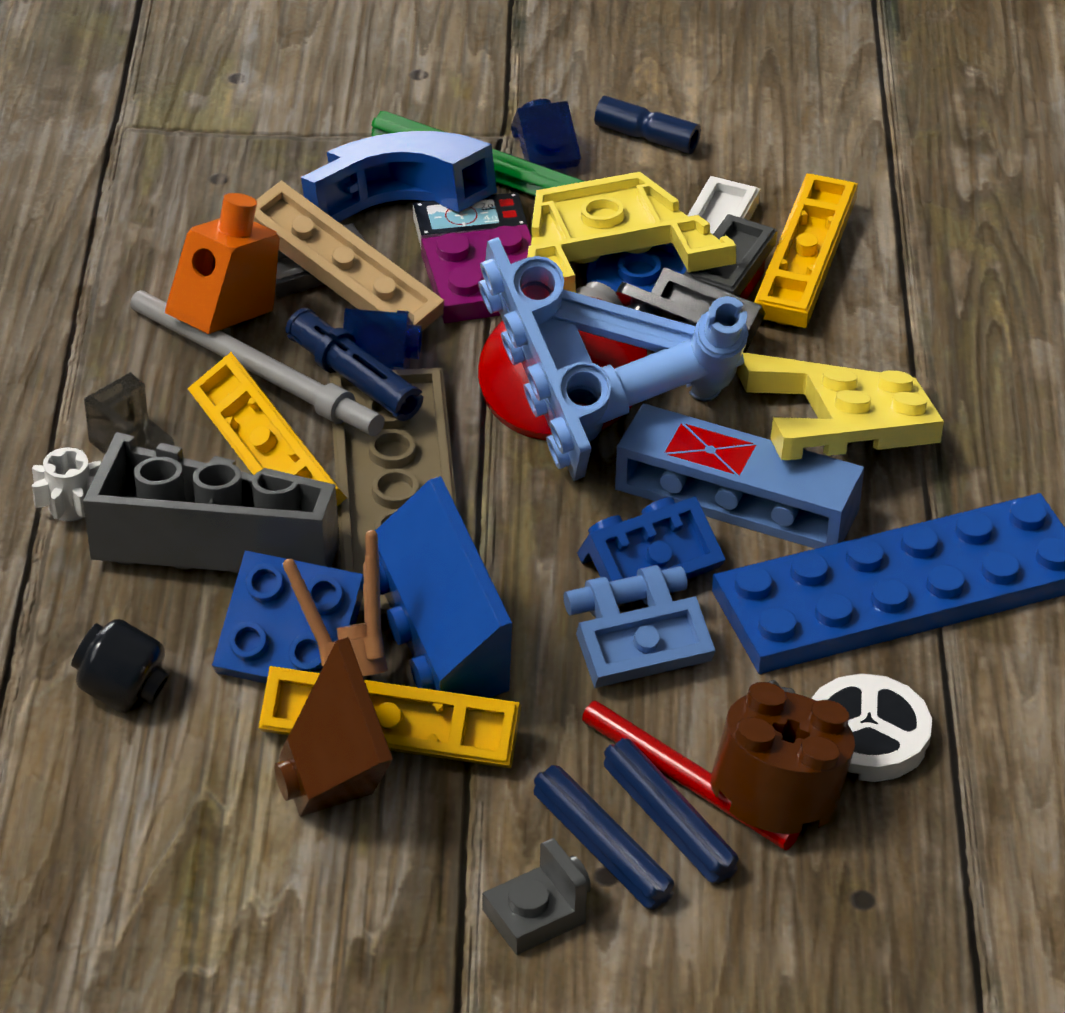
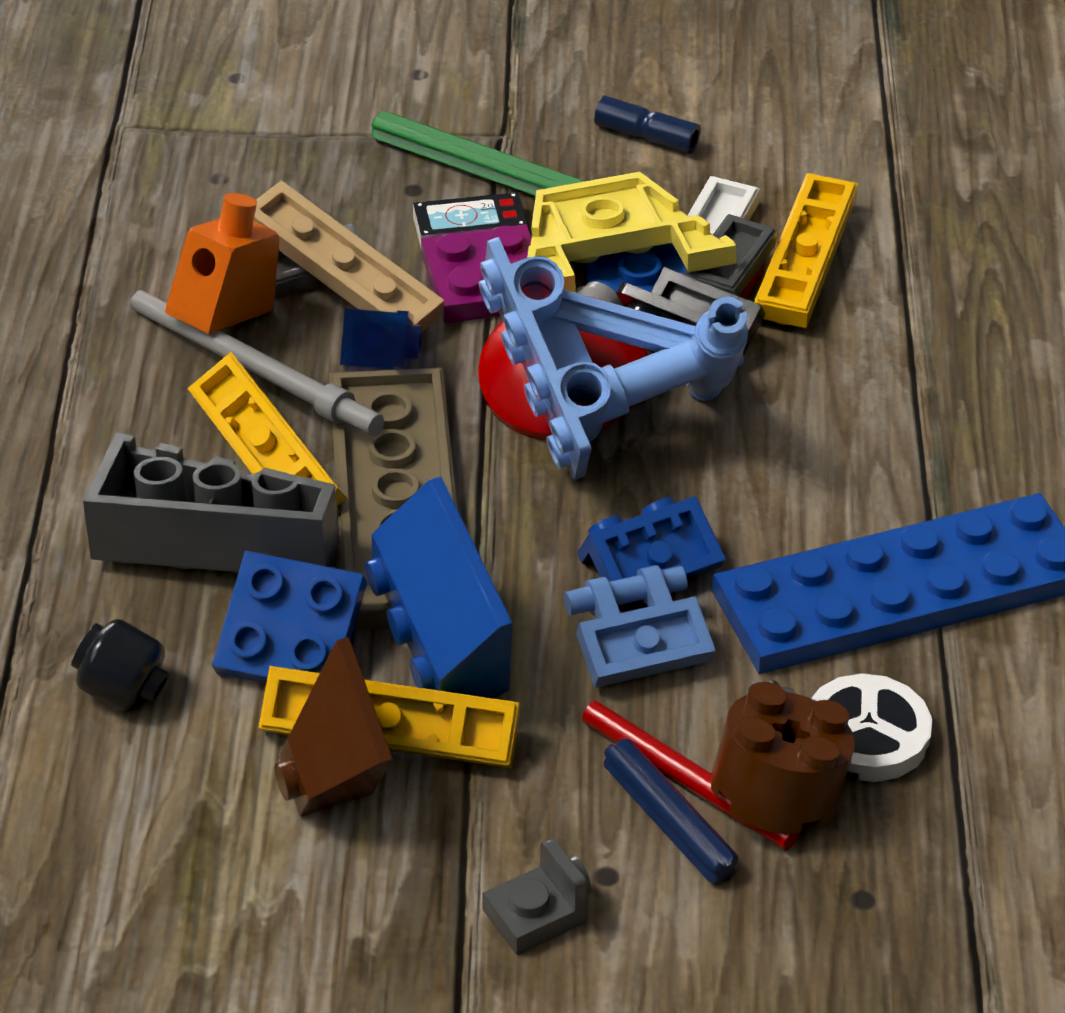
(63, 483): white gear -> none
(122, 409): clear smoke panel -> none
(337, 352): dark blue pin -> none
(364, 637): medium nougat plant -> none
(402, 167): blue arch -> none
(547, 134): clear blue bracket -> none
(604, 837): dark blue axle -> none
(738, 477): medium blue brick -> none
(848, 405): light yellow wing -> none

